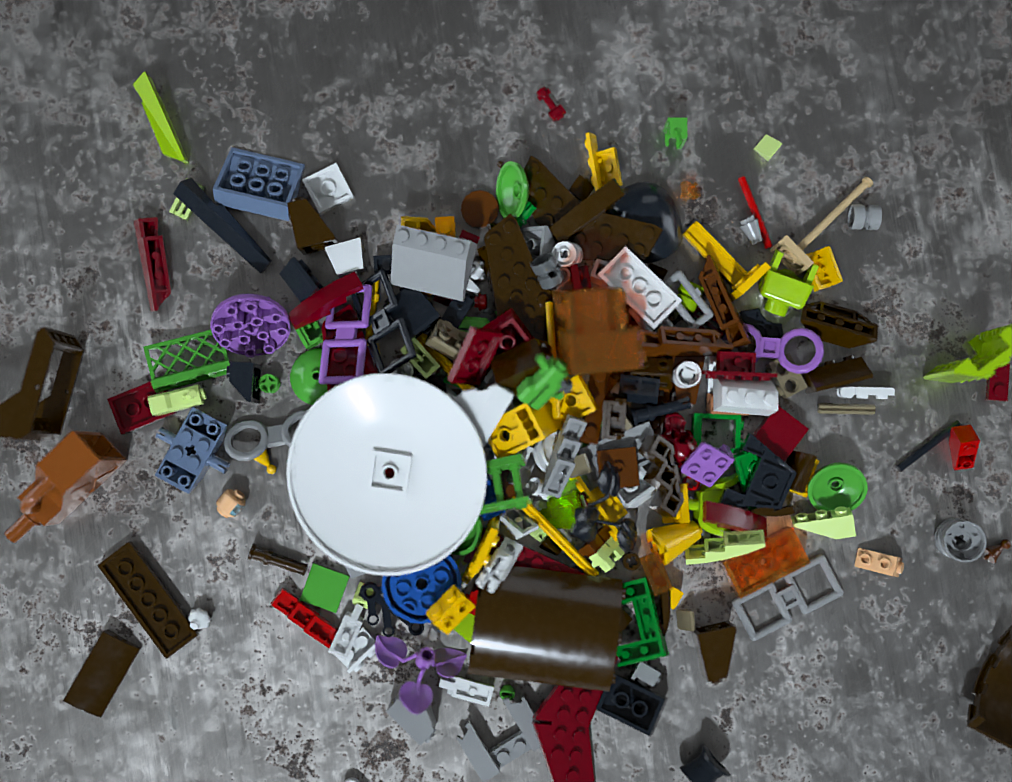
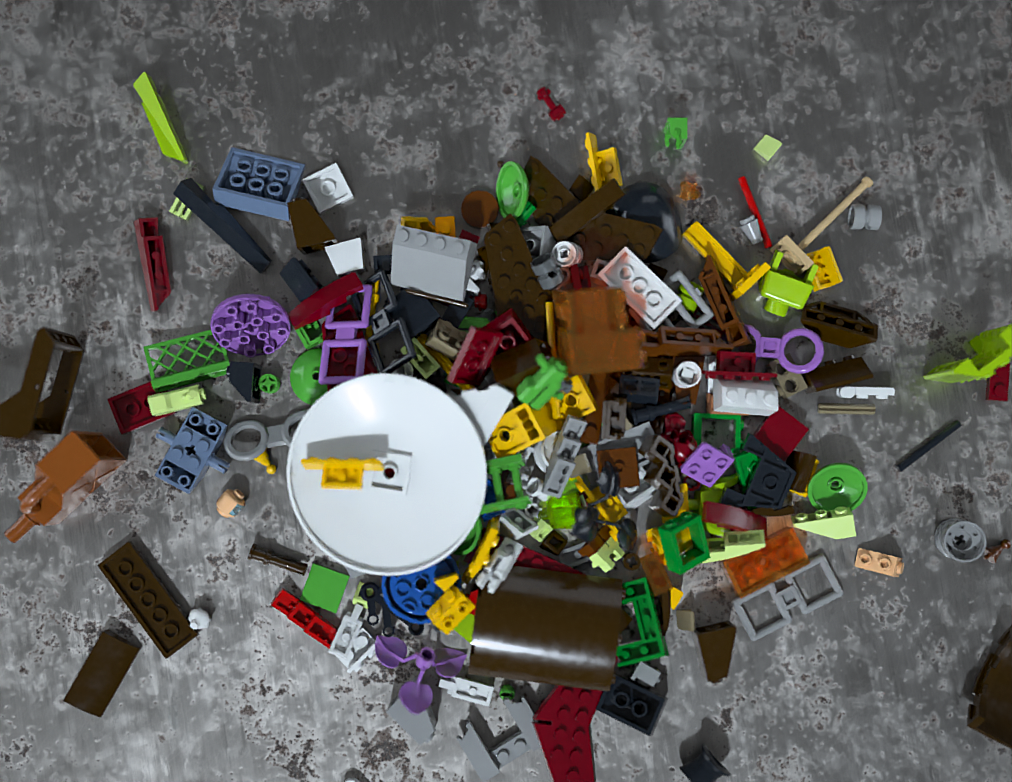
(342, 473): none -> yellow bracket
(435, 297): none -> dark brown axle
(446, 581): none -> yellow slope
(560, 540): yellow axle -> none
(693, 557): none -> green window
(756, 319): black tile -> none
(963, 446): red slope -> none

